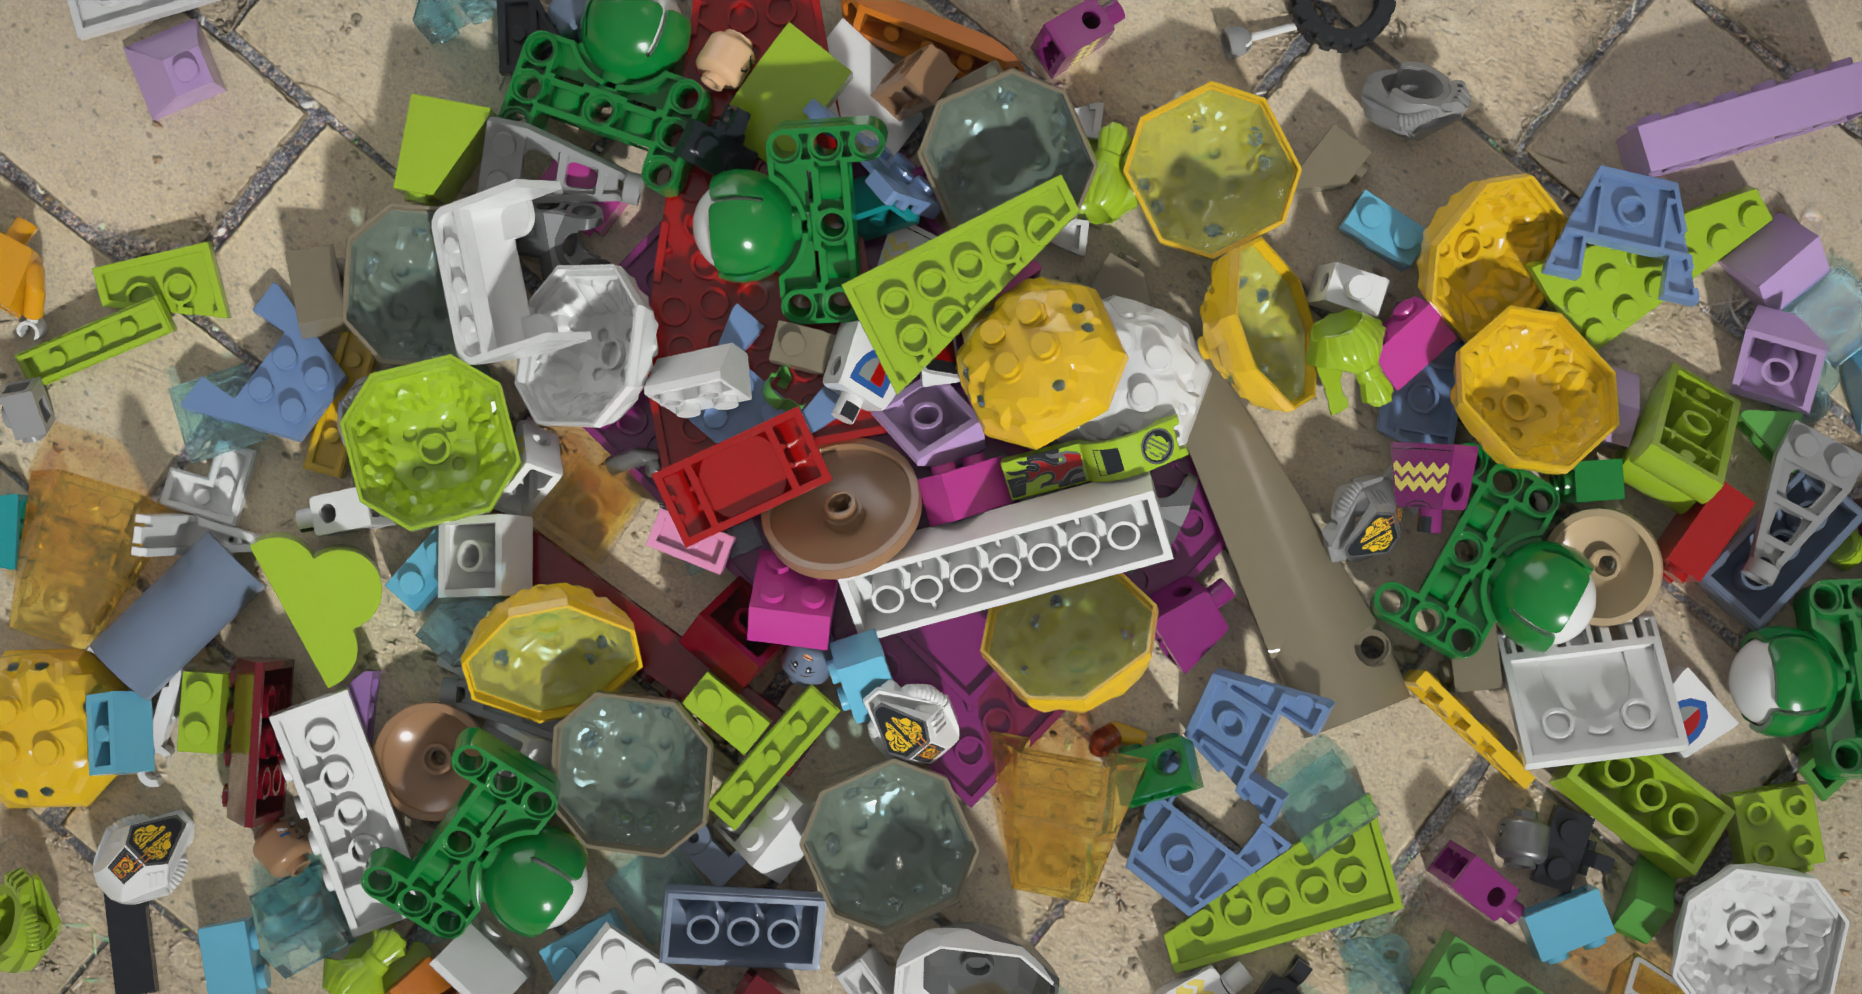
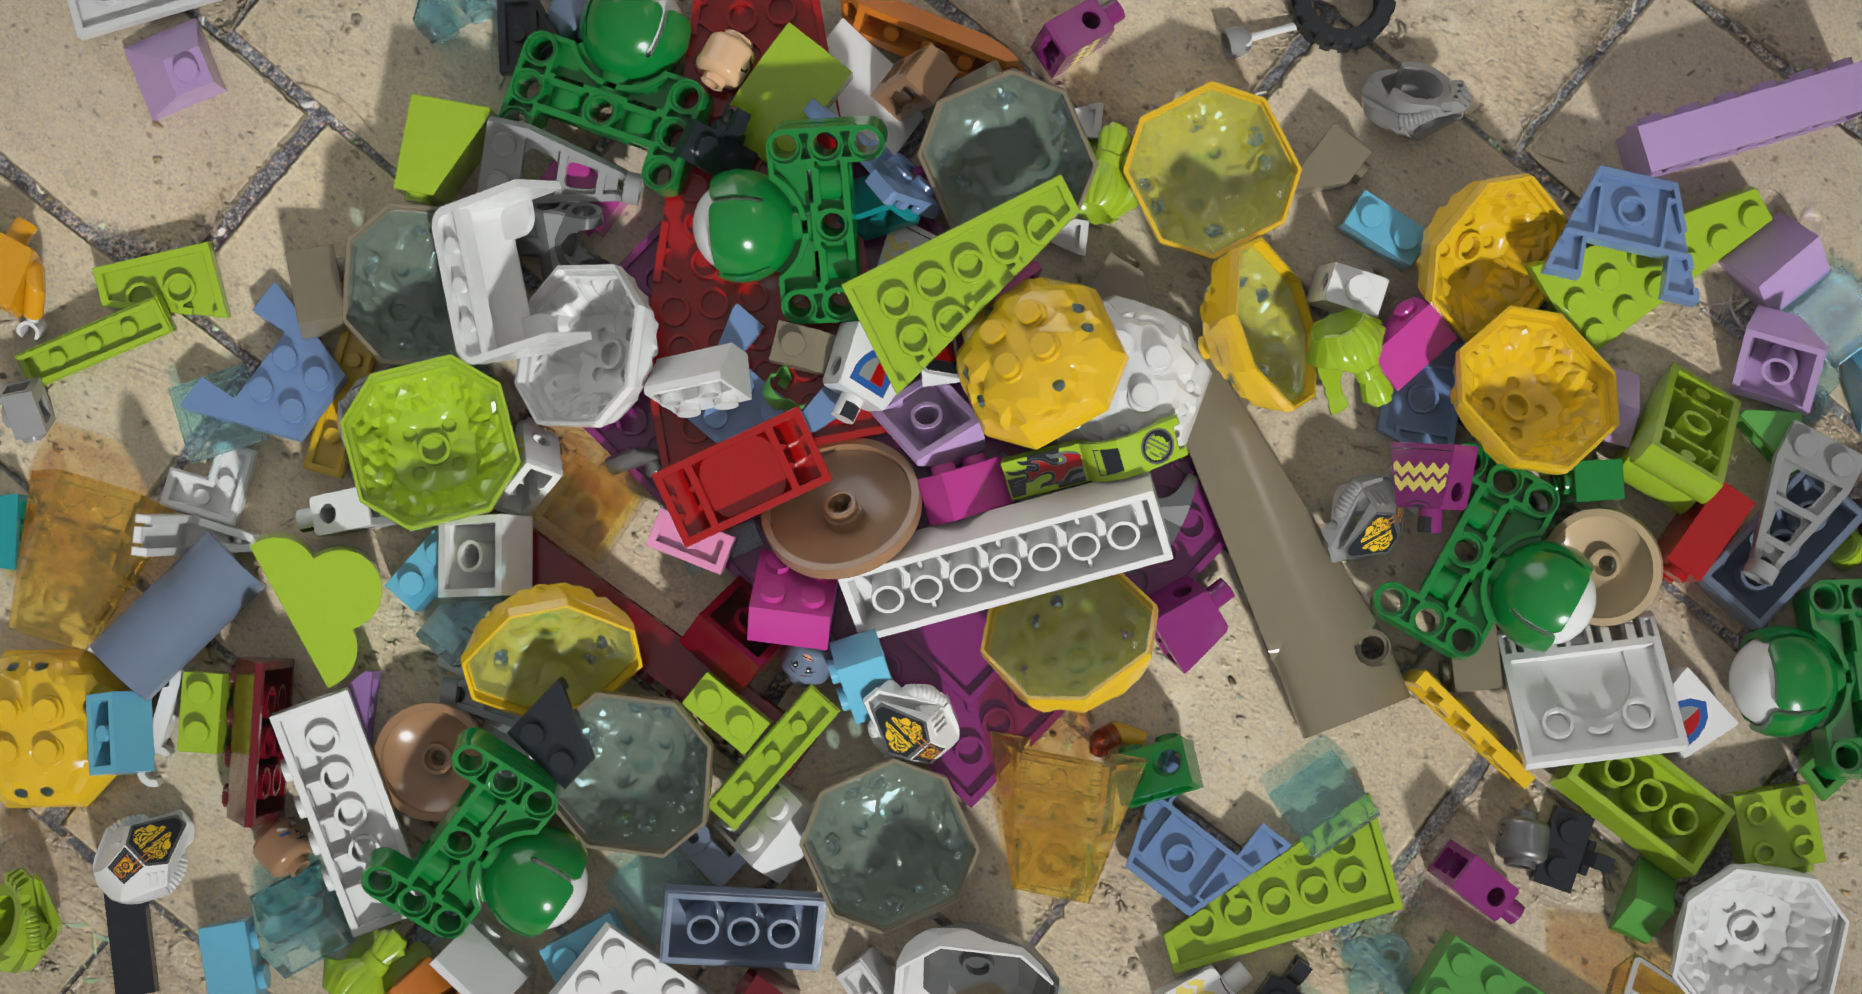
(554, 735): none -> black wing
(1237, 723): medium blue wing -> none
(1566, 924): medium azure brick -> none

